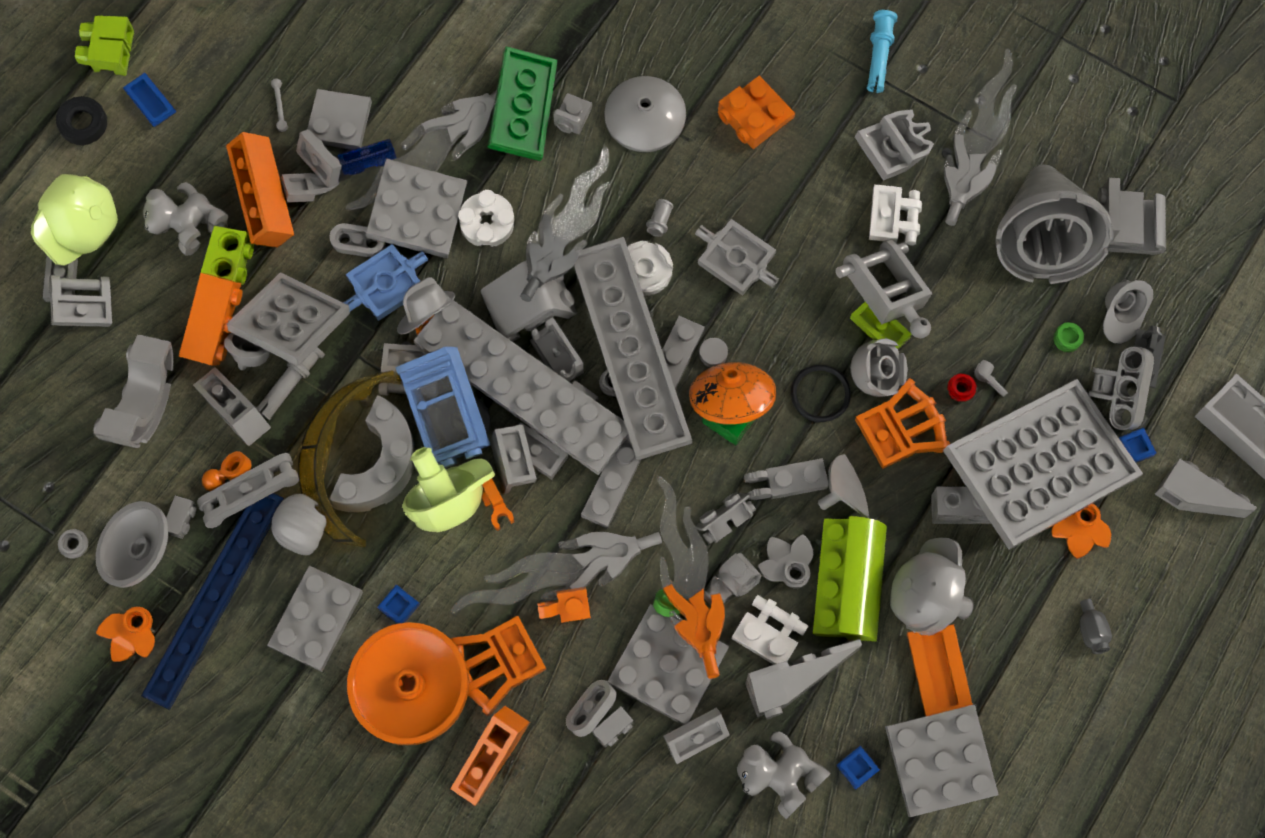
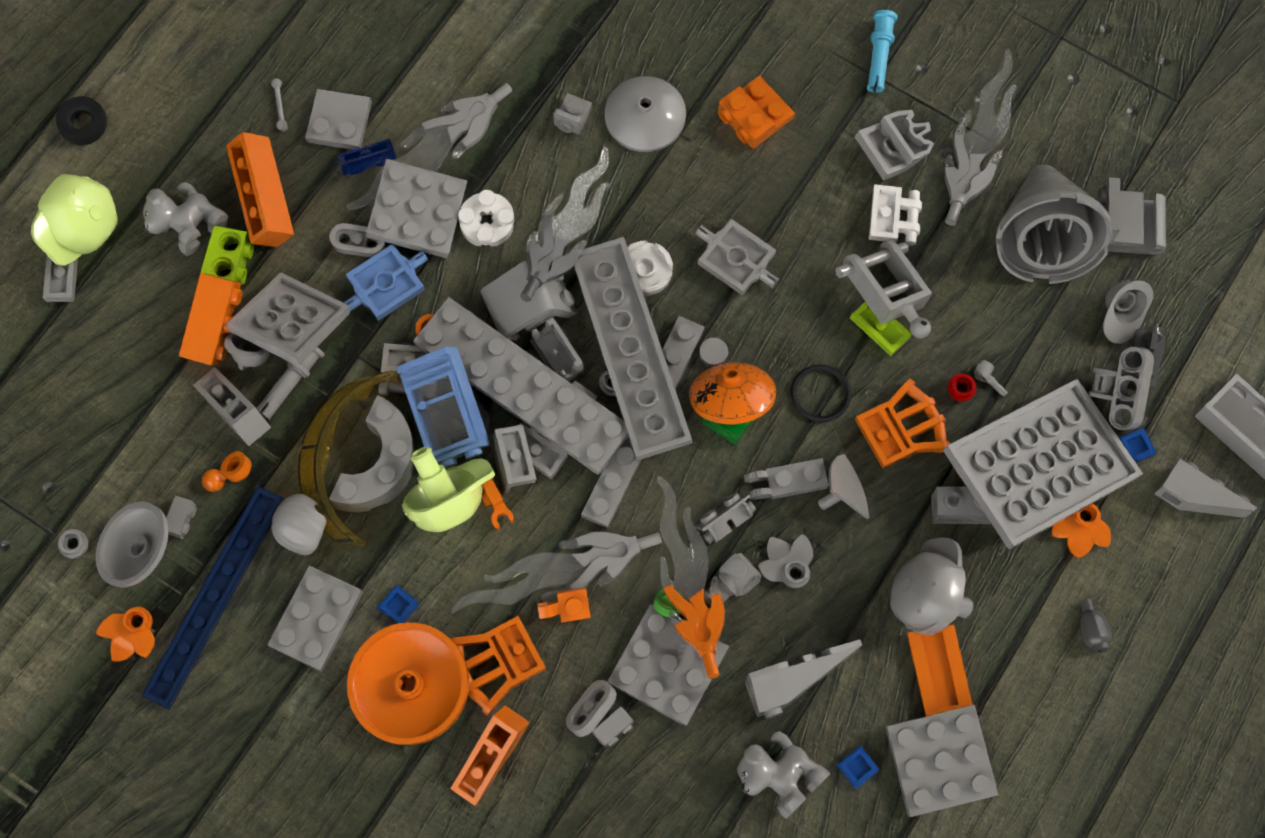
(80, 309): light grey plate -> none
(109, 44): lime hips -> none
(142, 396): light grey brick -> none
(149, 99): blue tile -> none
(247, 489): light grey plate -> none
(303, 187): light grey plate -> none
(318, 158): light grey plate -> none
(421, 303): light grey piece -> none
(522, 103): green tile -> none
(659, 218): light grey pin -> none
(696, 735): light grey plate -> none
(764, 639): white plate -> none
(850, 578): lime brick -> none
(879, 368): light grey cylinder -> none
(1068, 337): bright green tile -> none

